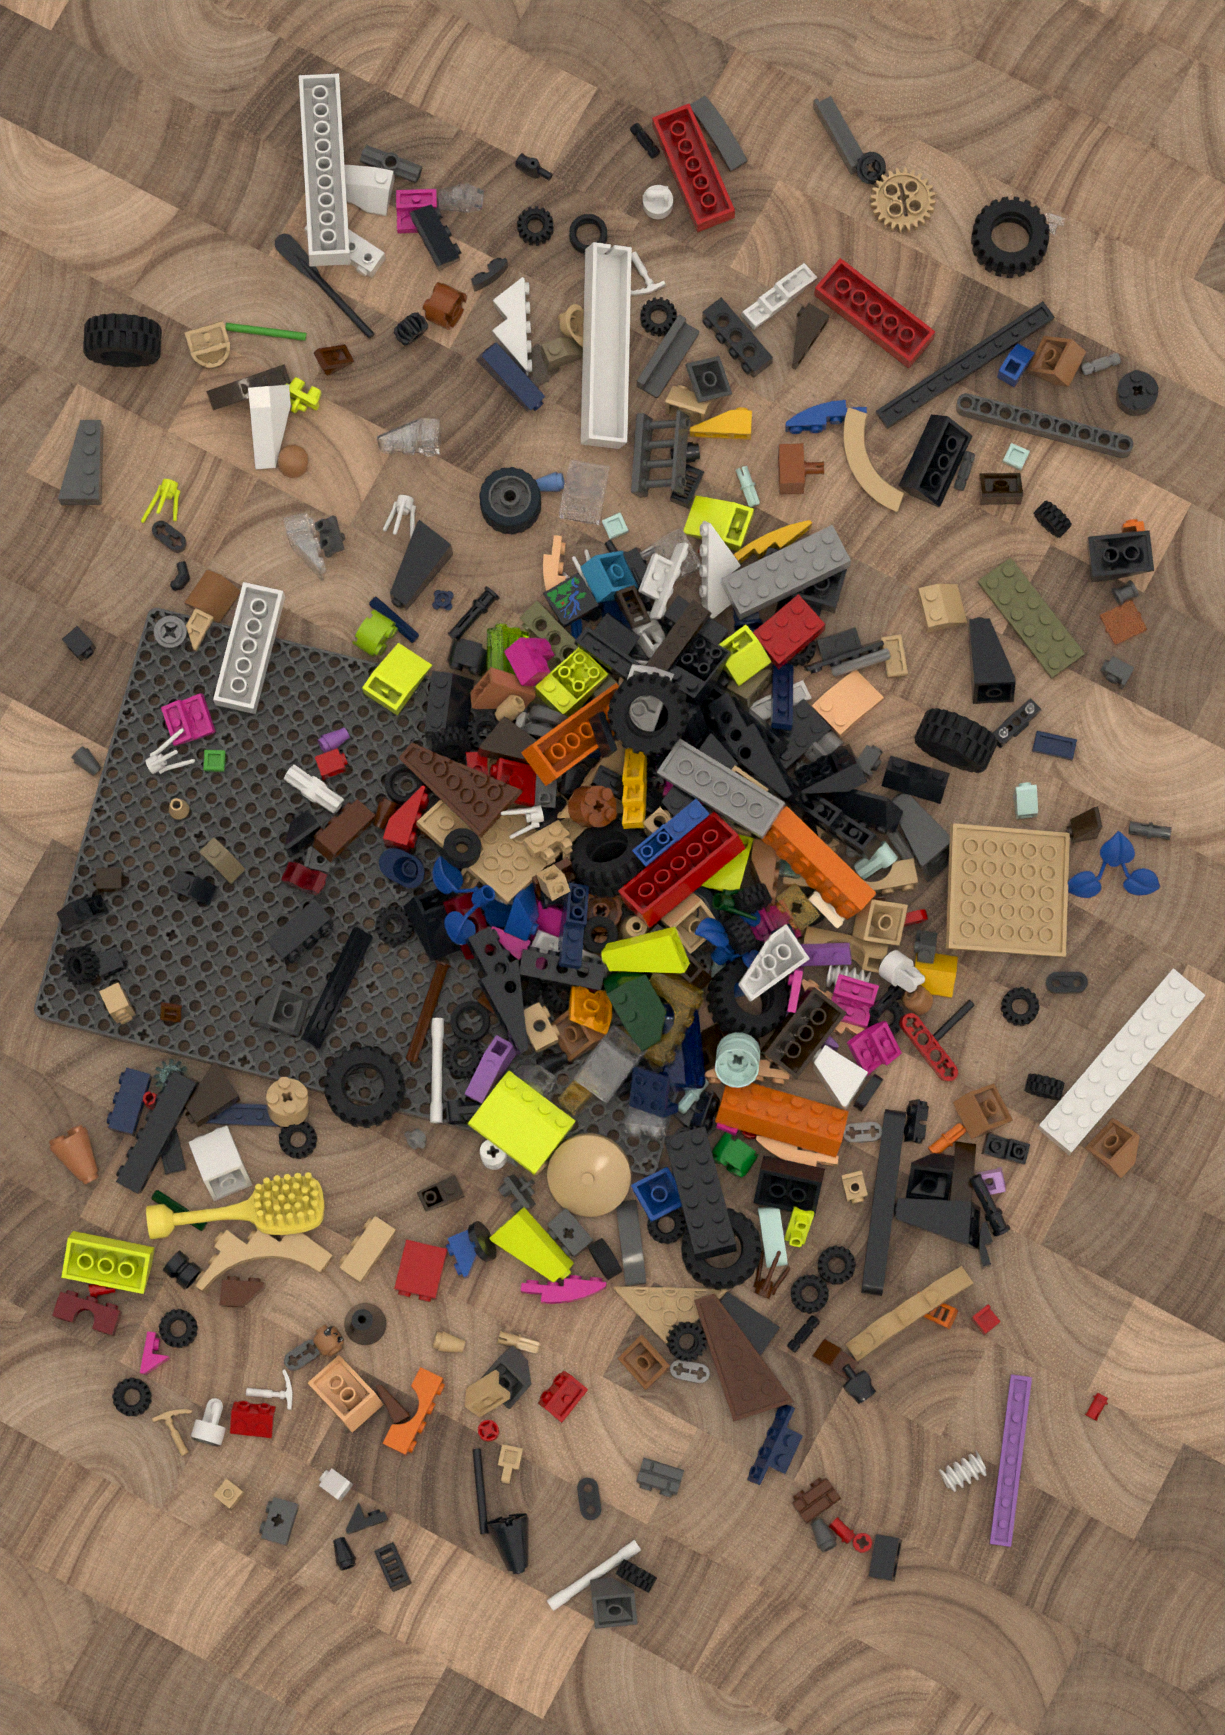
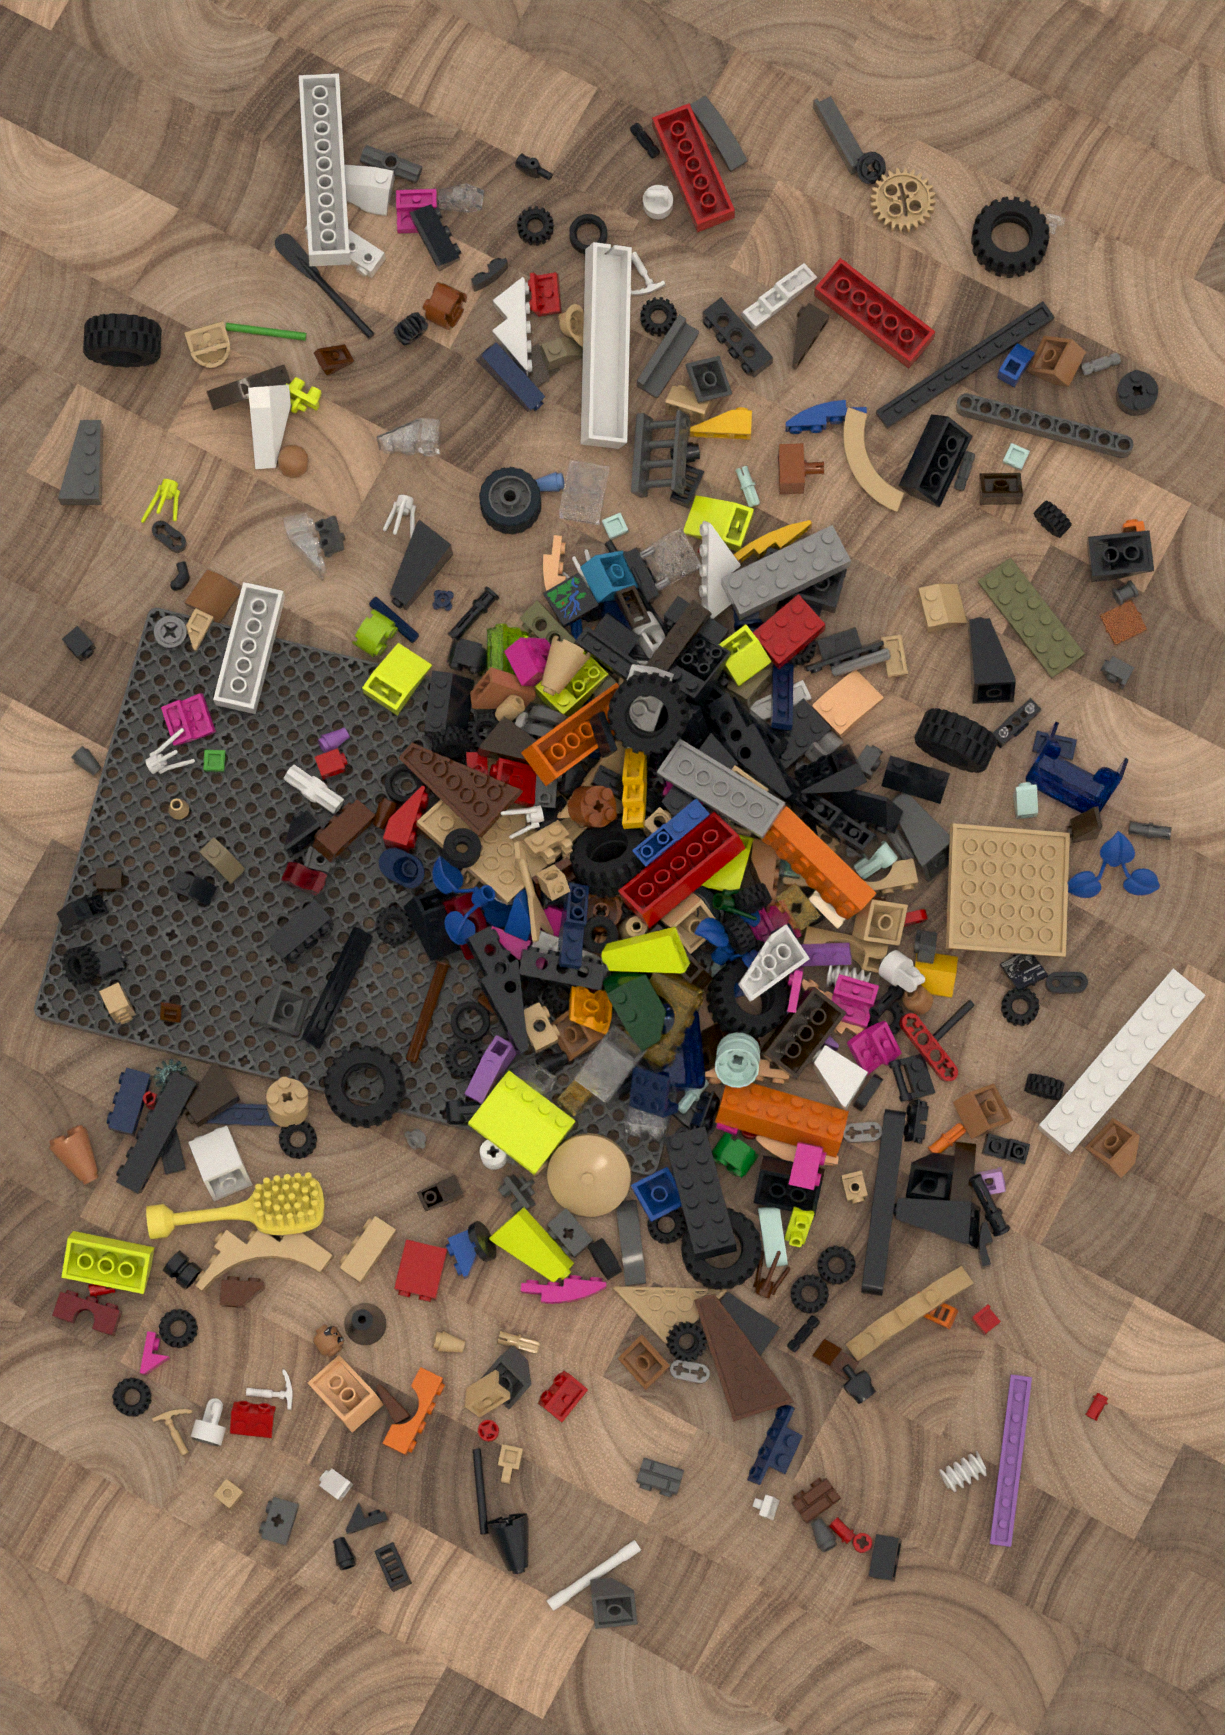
(161, 1198): dark green axle -> none
(299, 1351): dark grey beam -> none
(436, 1105): white piece -> none
(536, 912): none -> tan piece
(545, 294): none -> red bracket
(562, 665): none -> tan cone
(589, 1499): black plate -> none
(636, 1575): black tyre -> none
(661, 577): white bracket -> none
(767, 1507): none -> white tile
(806, 1166): none -> dark pink brick
(917, 1076): none -> black plate
(1023, 971): none -> piece
(1069, 782): none -> clear blue windscreen

